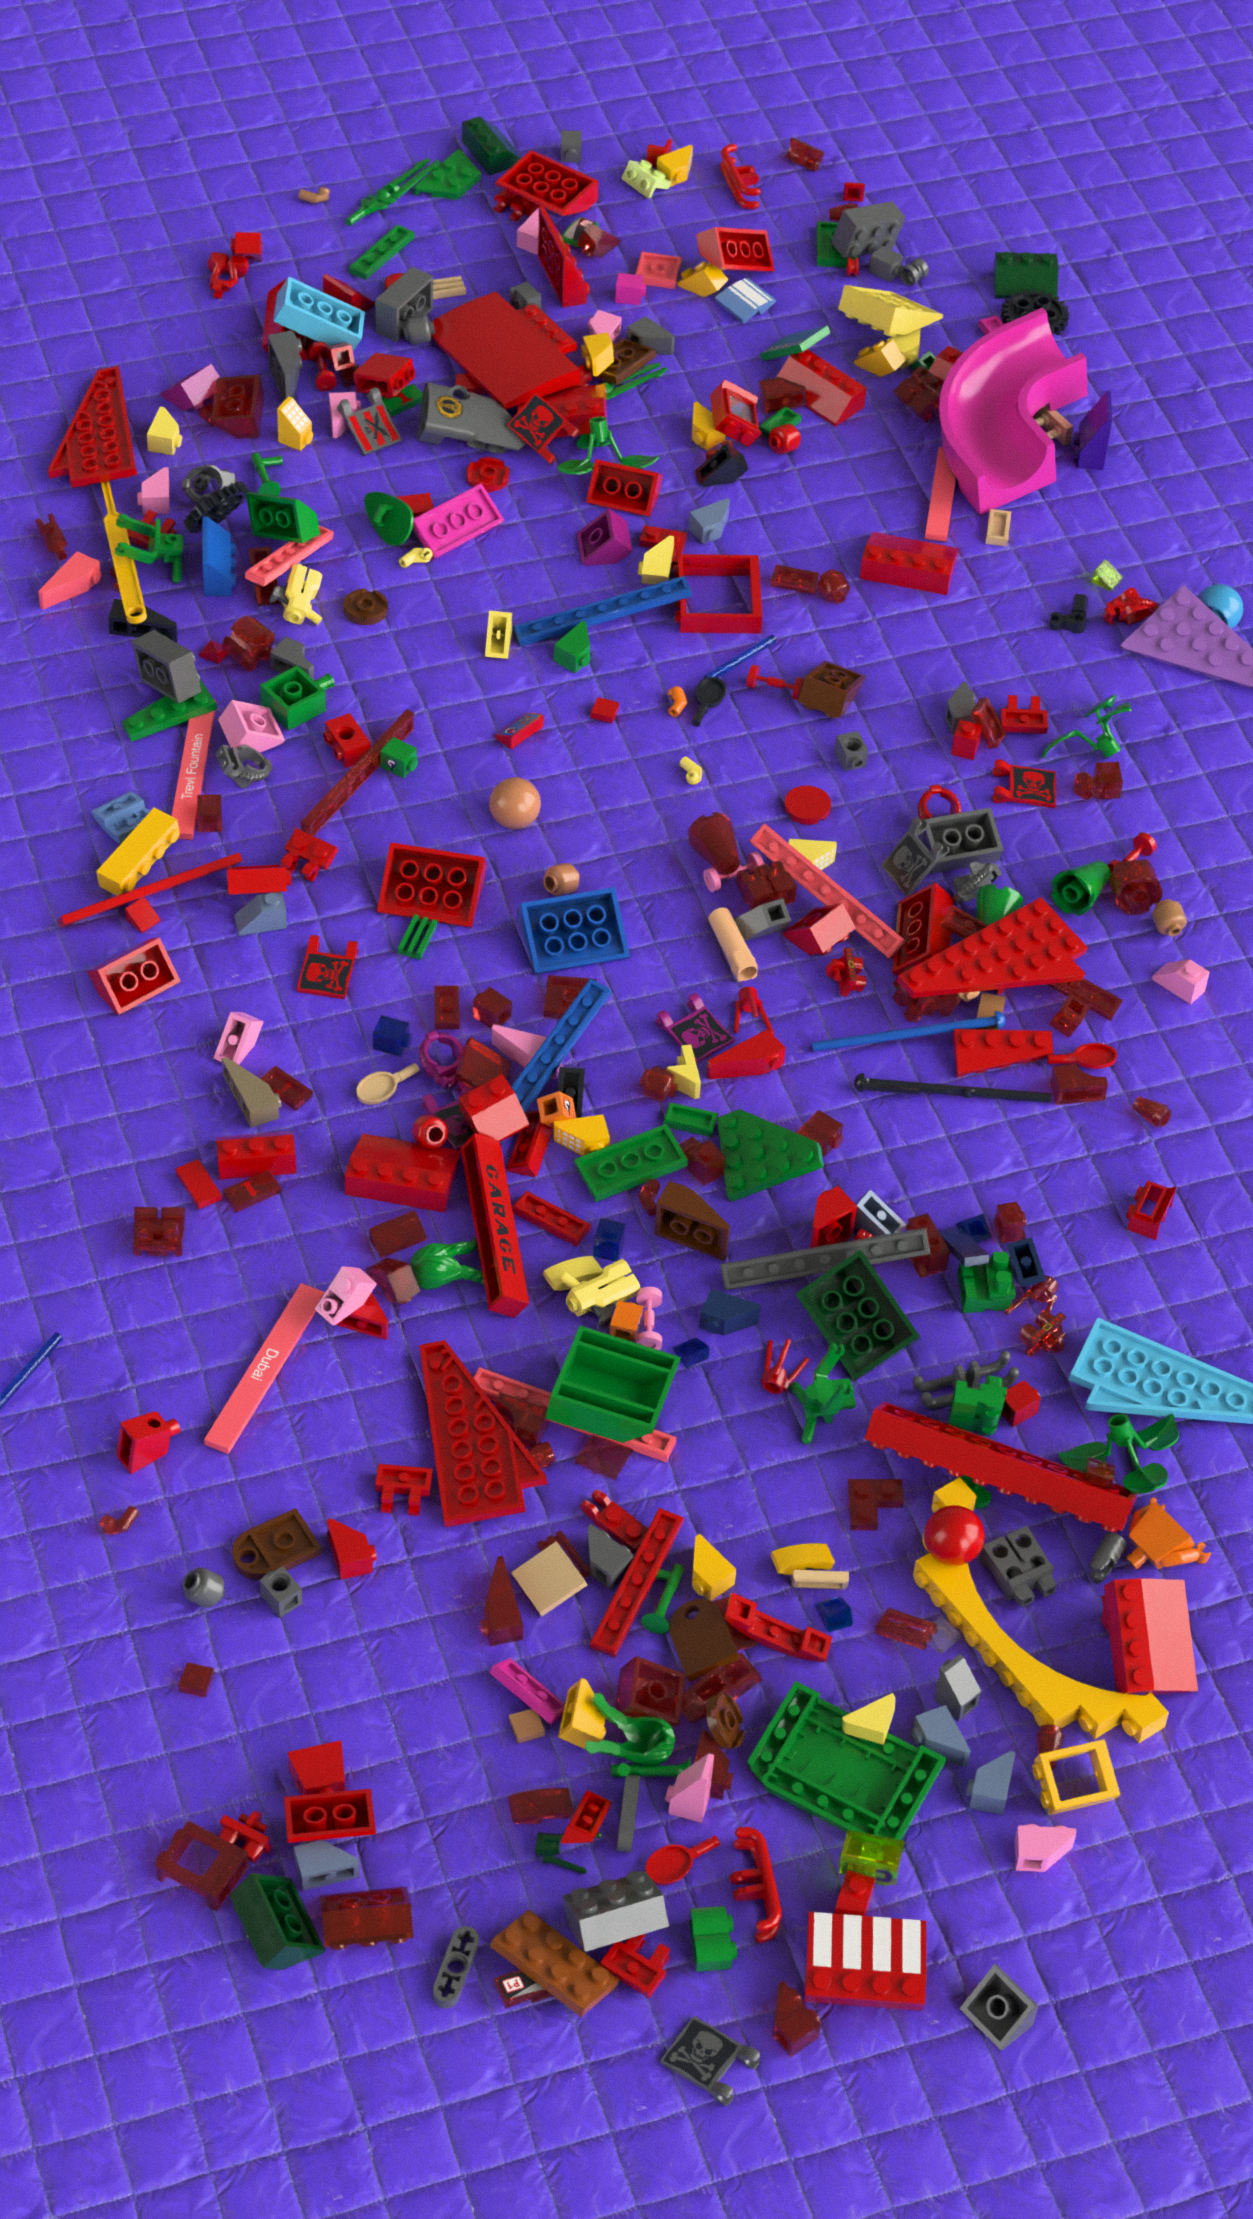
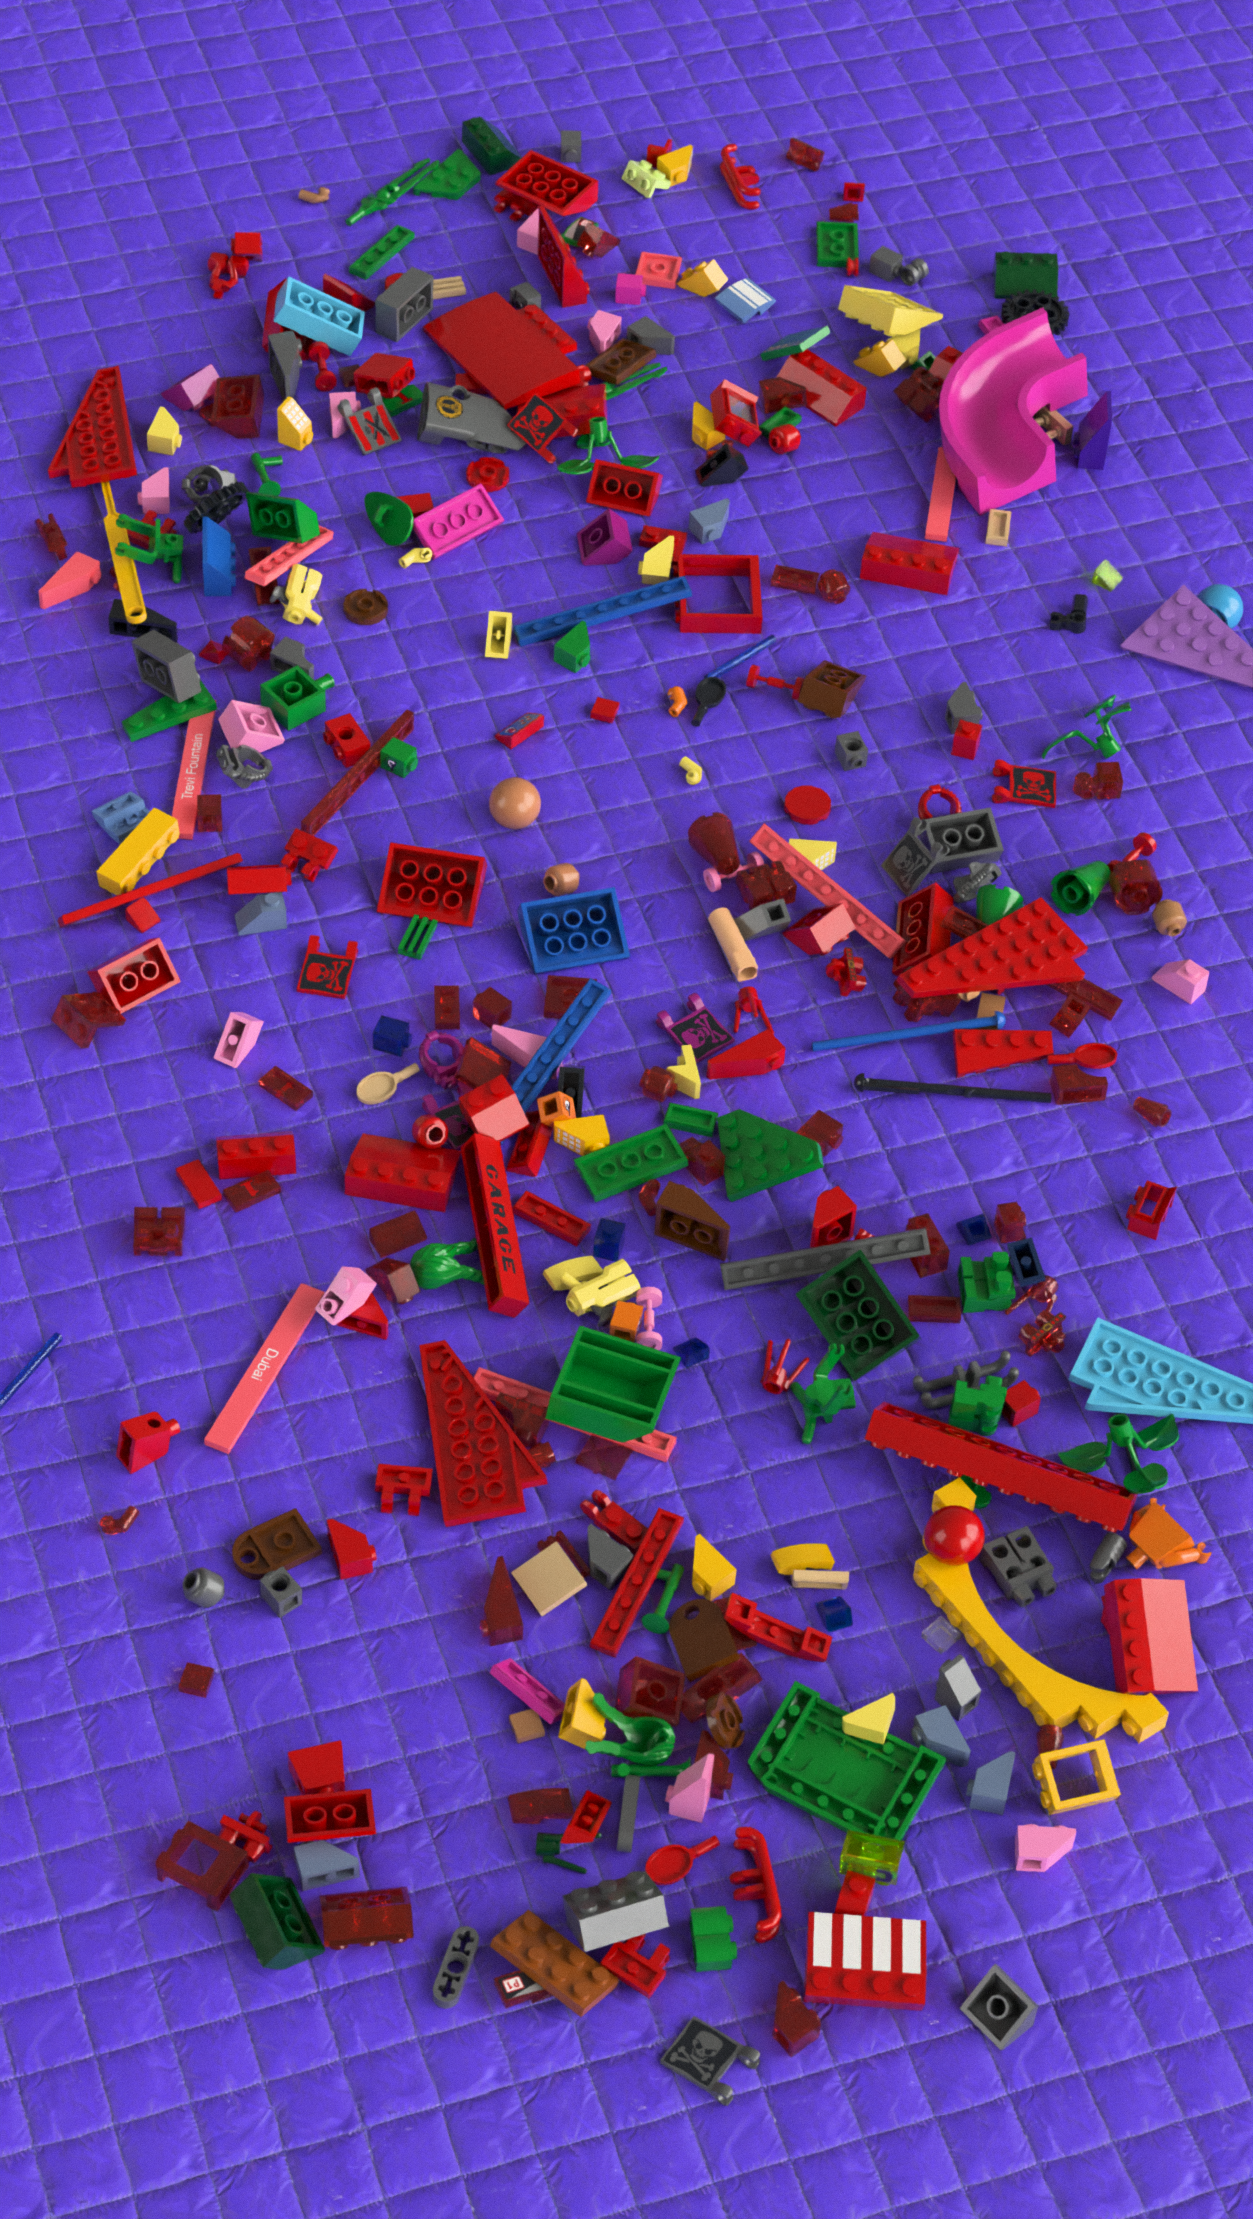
(82, 1014): none -> clear red bracket
(251, 1093): dark tan slope -> none
(340, 356): brick -> none
(418, 329): dark grey head -> none
(597, 352): yellow slope -> none
(727, 1313): dark blue slope -> none
(736, 249): red slope -> none
(867, 229): dark grey brick -> none
(867, 1496): clear red plate -> none
(876, 1216): sand blue slope -> none
(903, 1631): clear red tile -> none
(934, 1309): none -> clear red tile
(964, 1247): dark blue tile -> none
(992, 729): clear red plate -> none
(1024, 720): red plate -> none
(1099, 1472): clear red slope -> none
(1129, 608): red piece -> none

